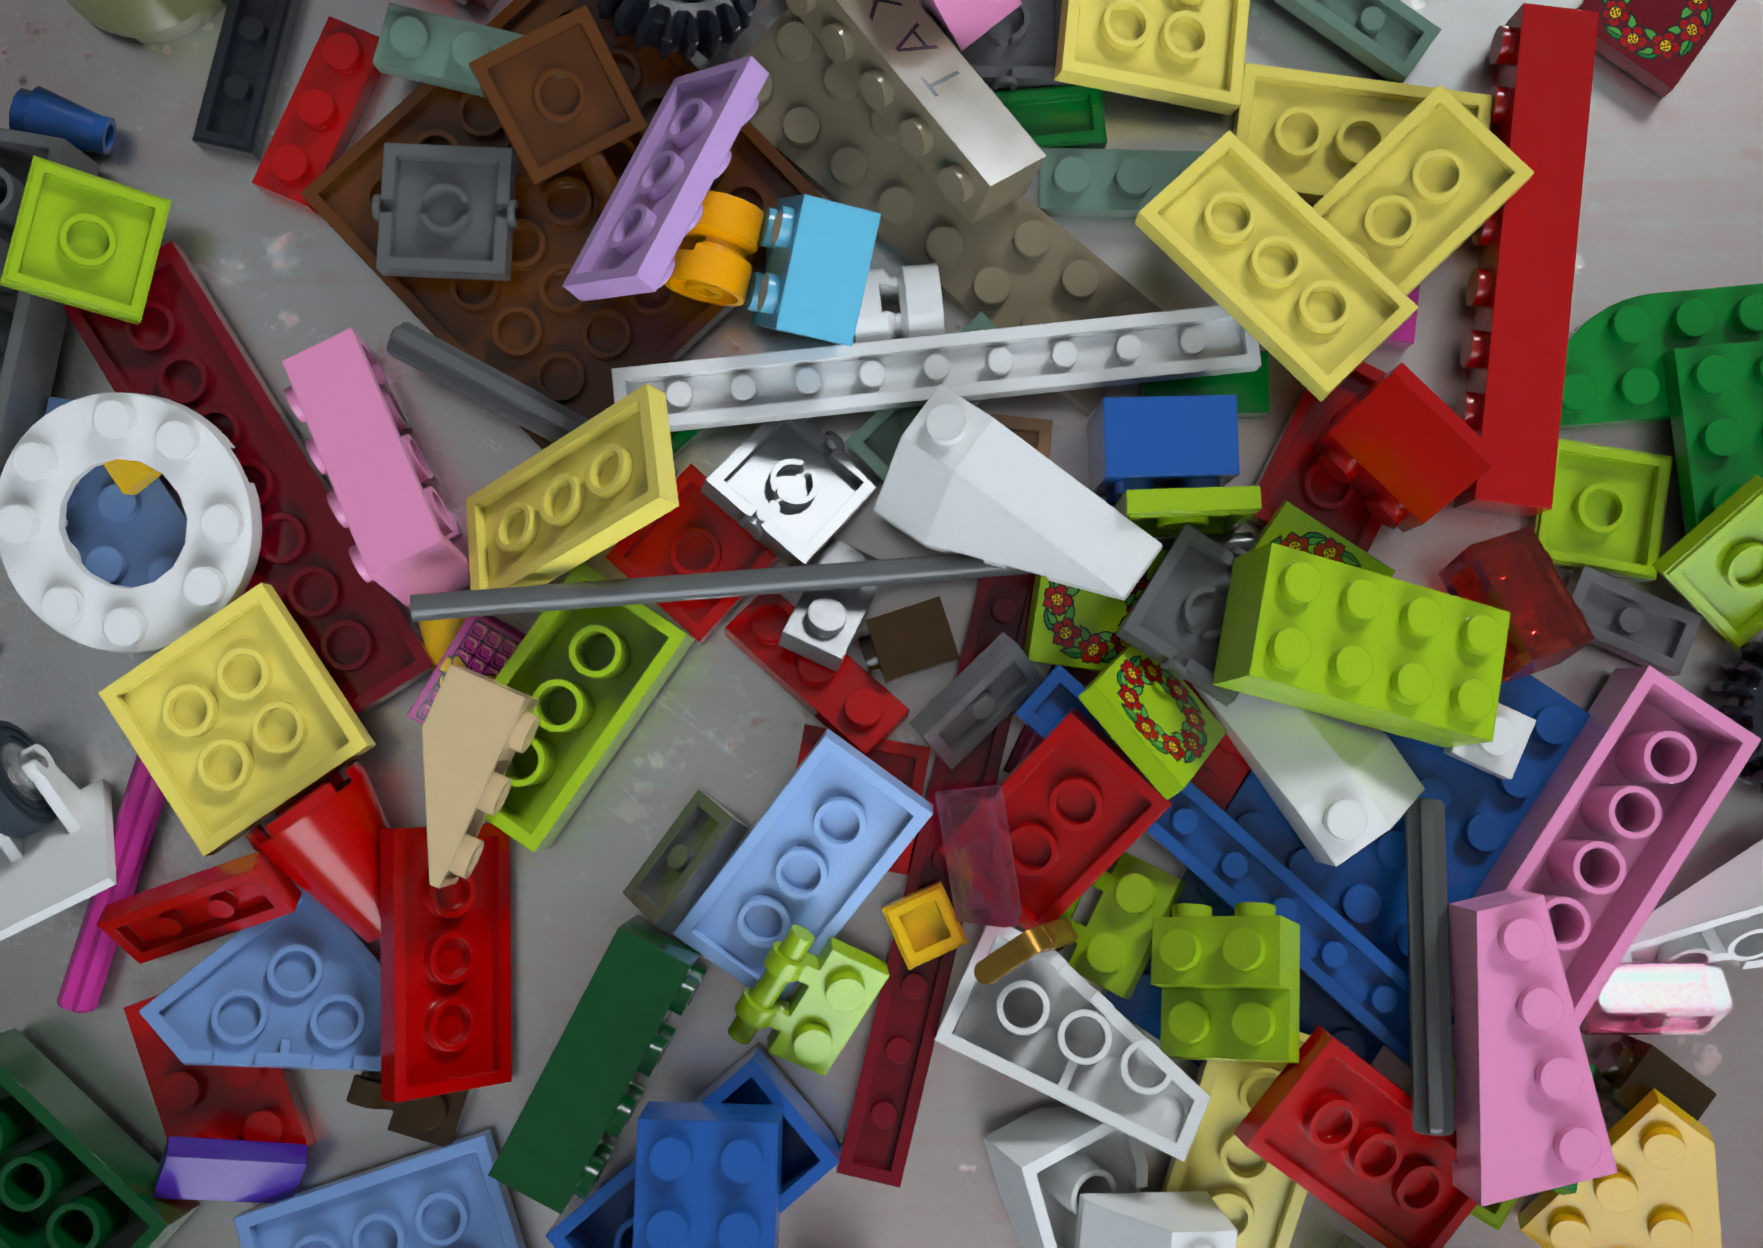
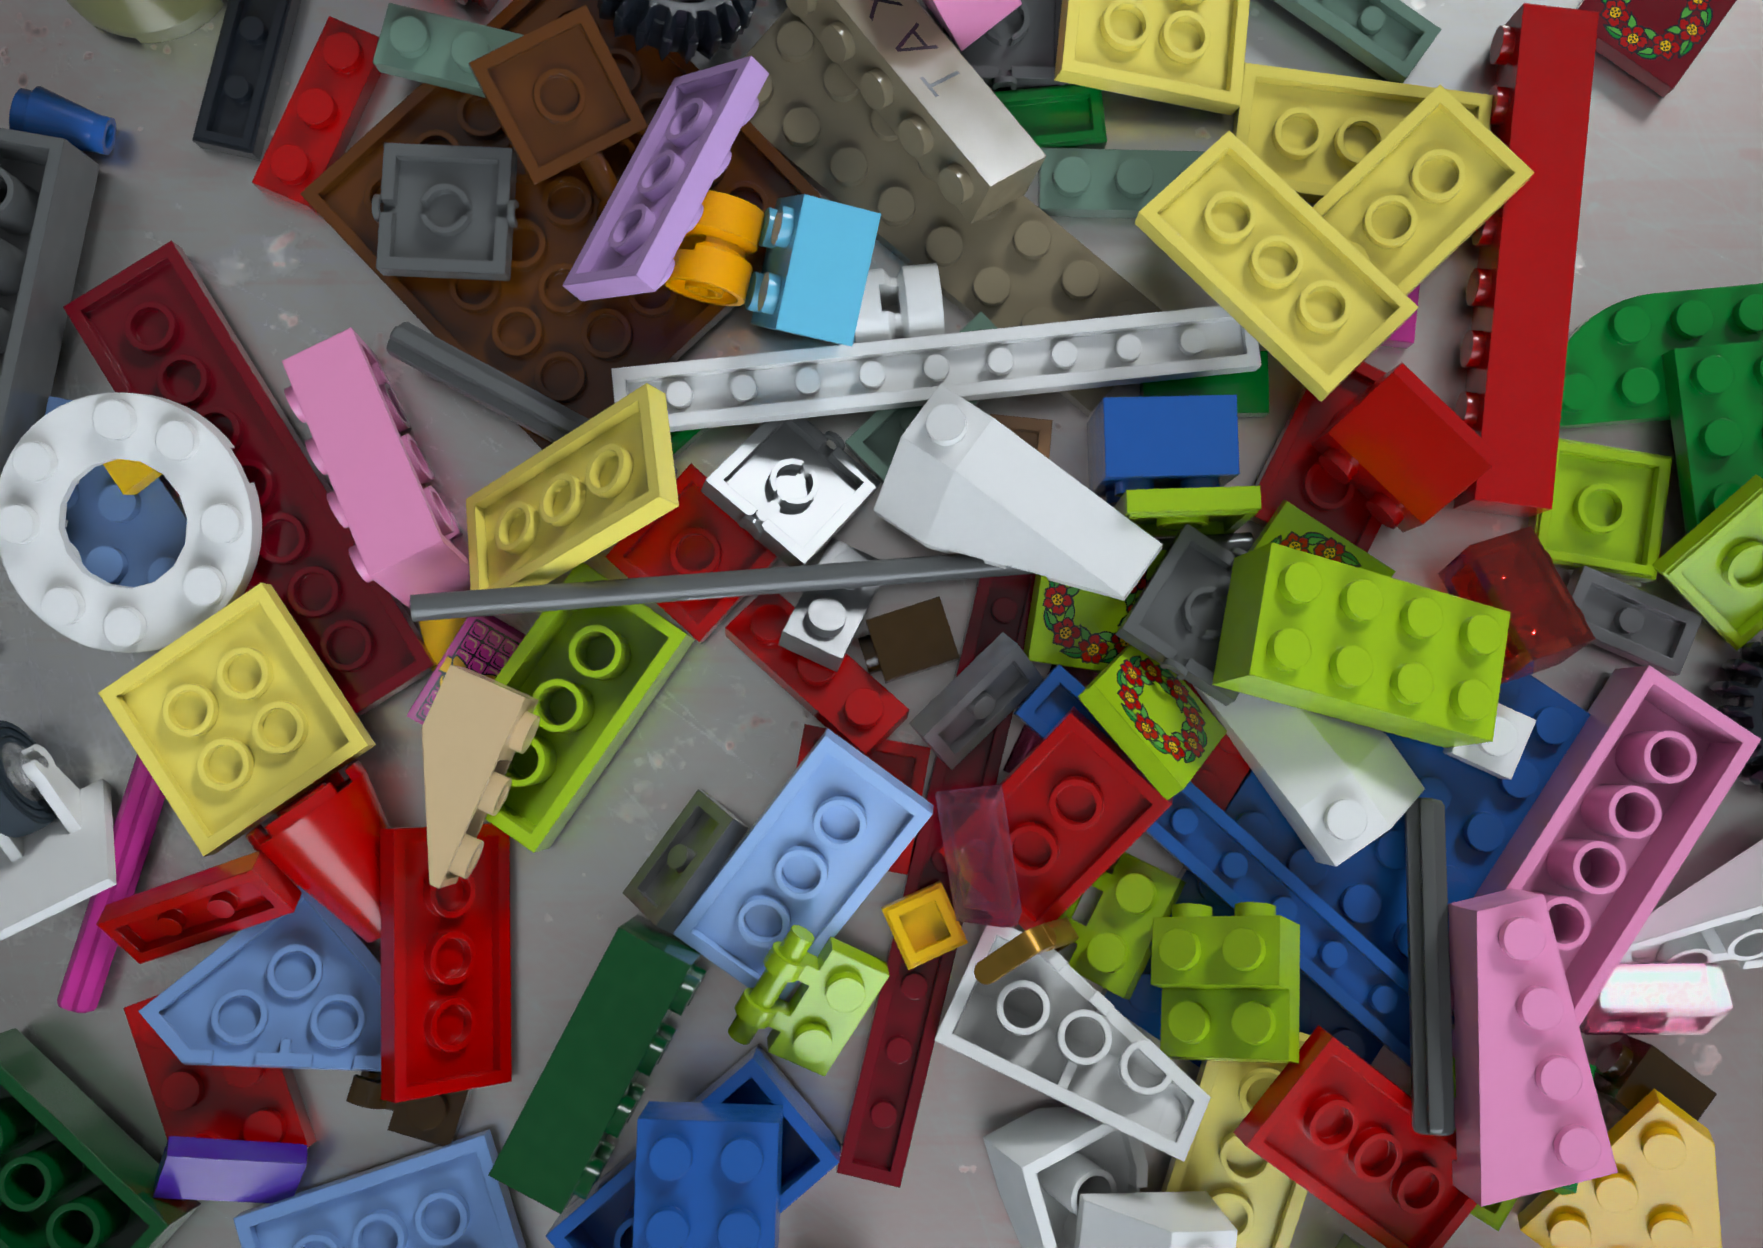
(85, 241): lime tile -> none

